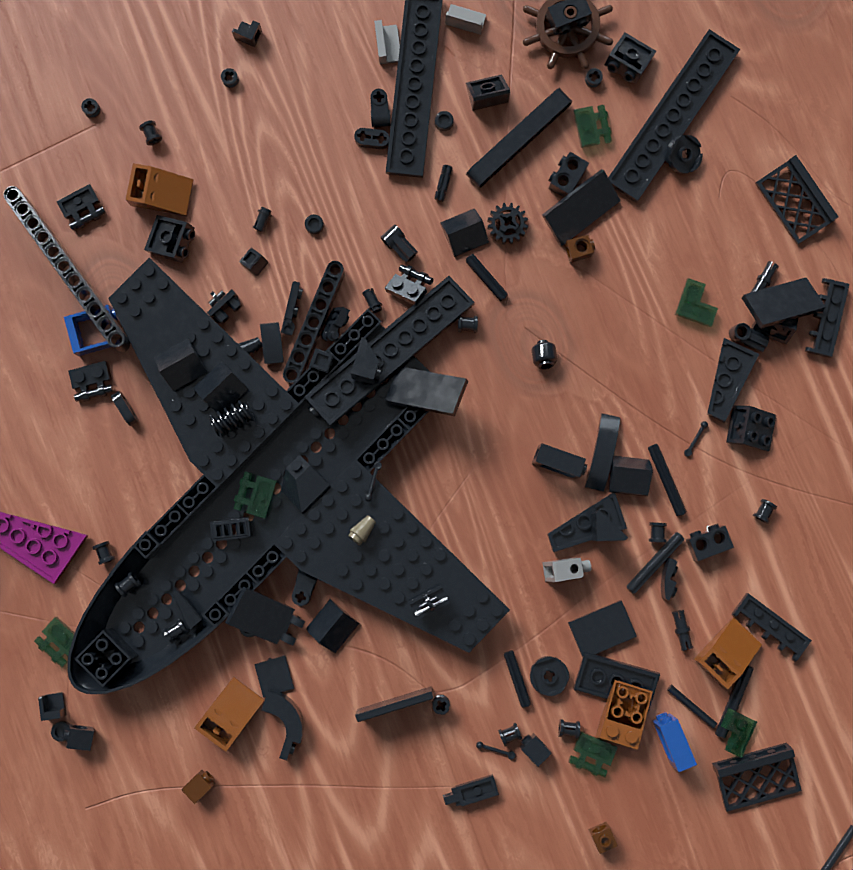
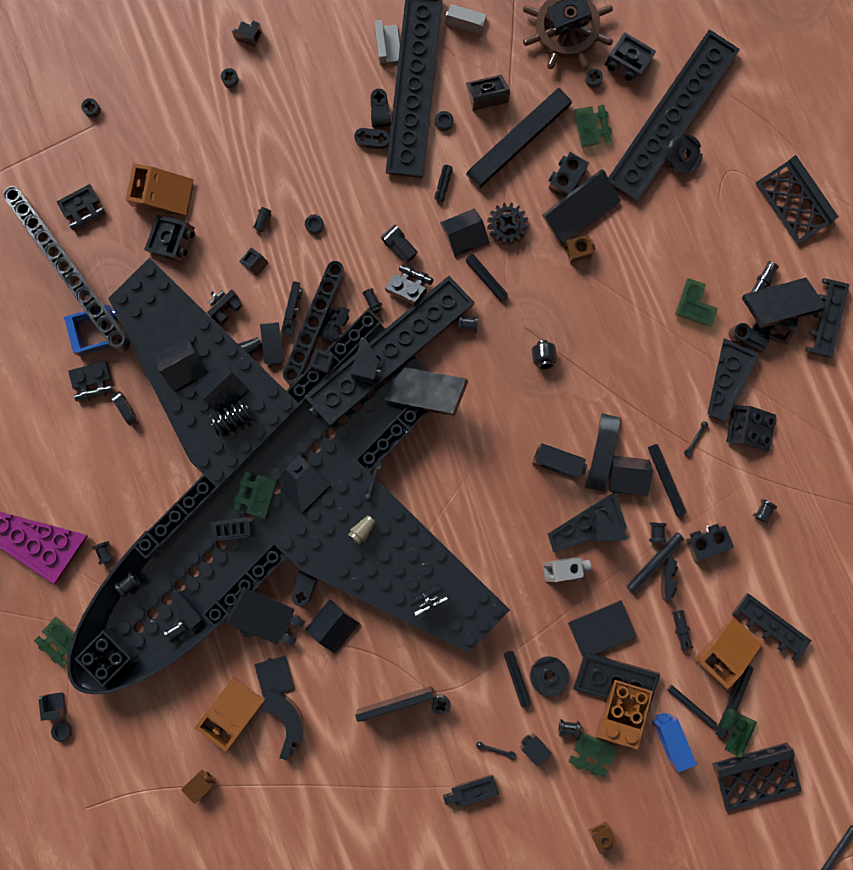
(78, 737): black brick -> none
(150, 132): black bush -> none
(503, 733): black bush -> none

